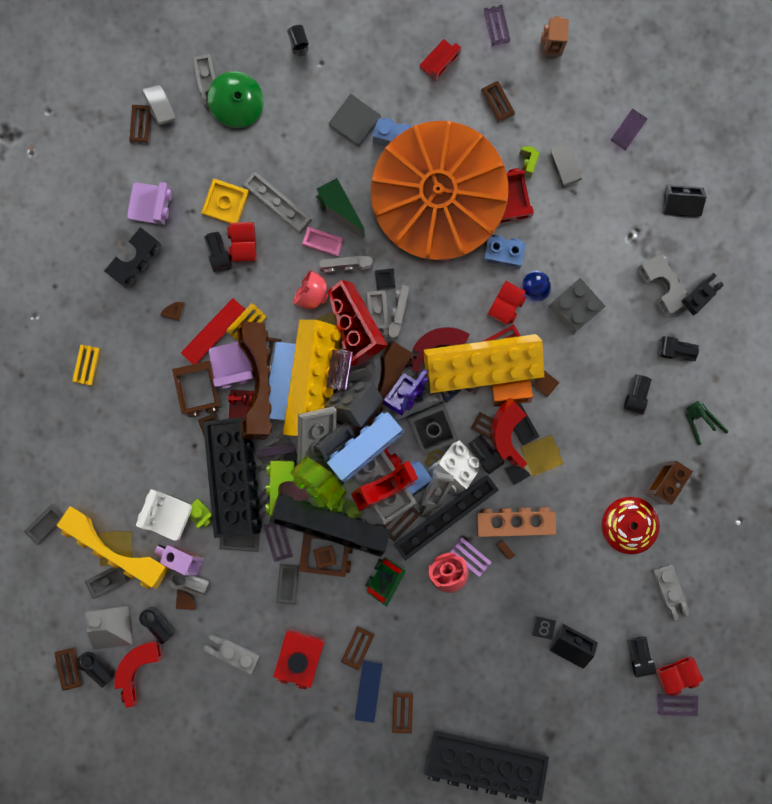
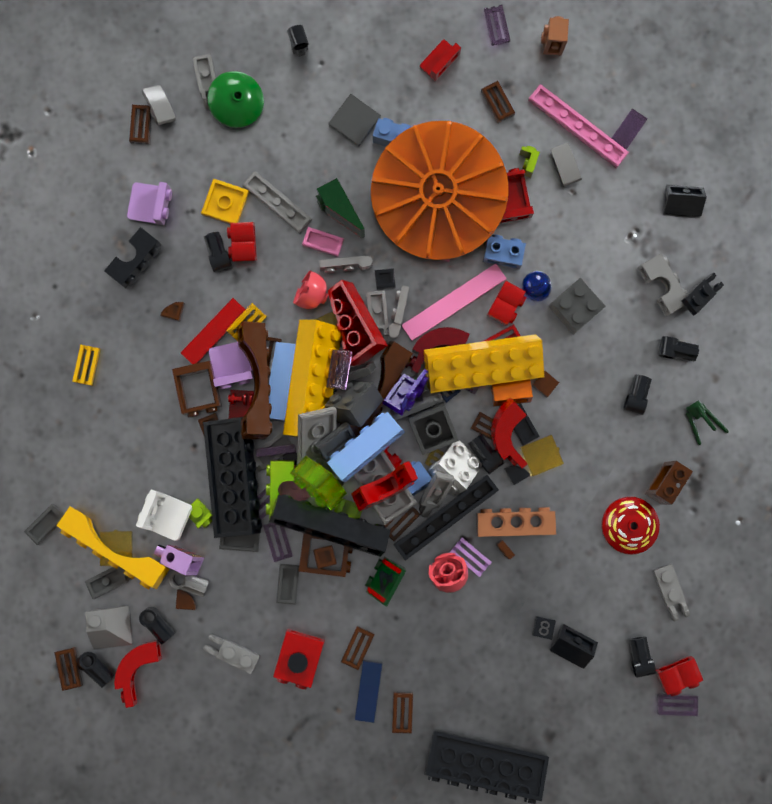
(453, 302): none -> bright pink tile
(578, 126): none -> bright pink tile

